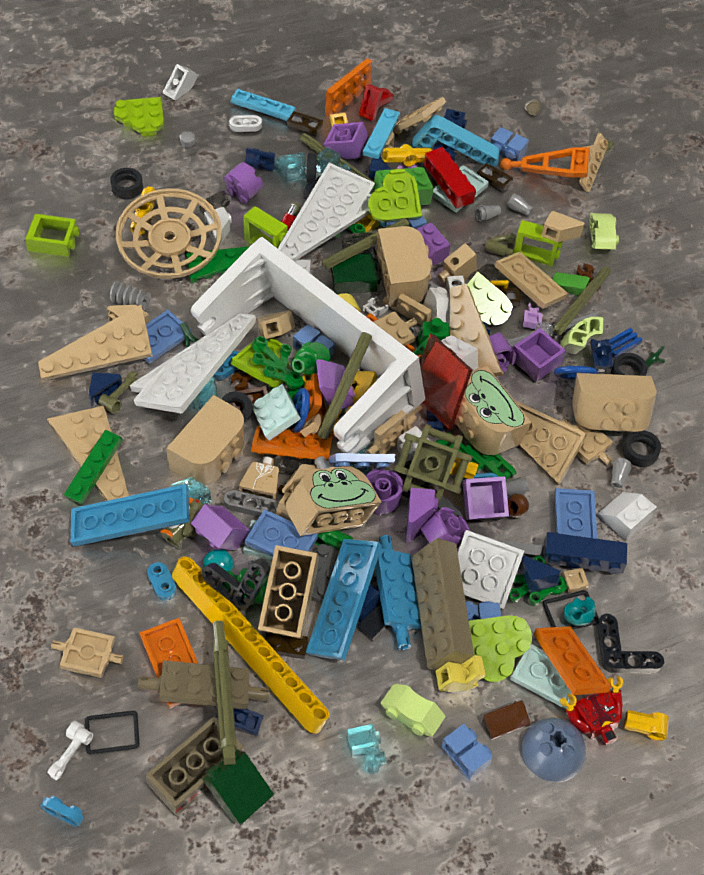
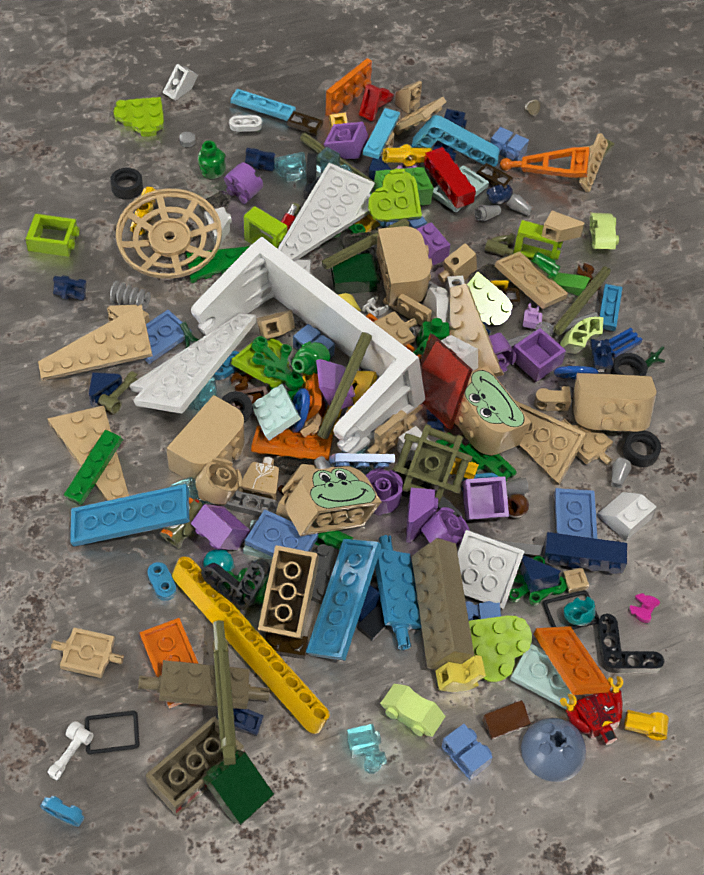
(69, 287): none -> dark blue hips
(211, 160): none -> green piece
(218, 481): none -> tan brick
(409, 97): none -> tan slope
(499, 195): none -> dark blue hair
(546, 264): none -> green plant
(553, 399): none -> tan leg
(610, 306): none -> dark azure plate
(648, 604): none -> dark pink piece

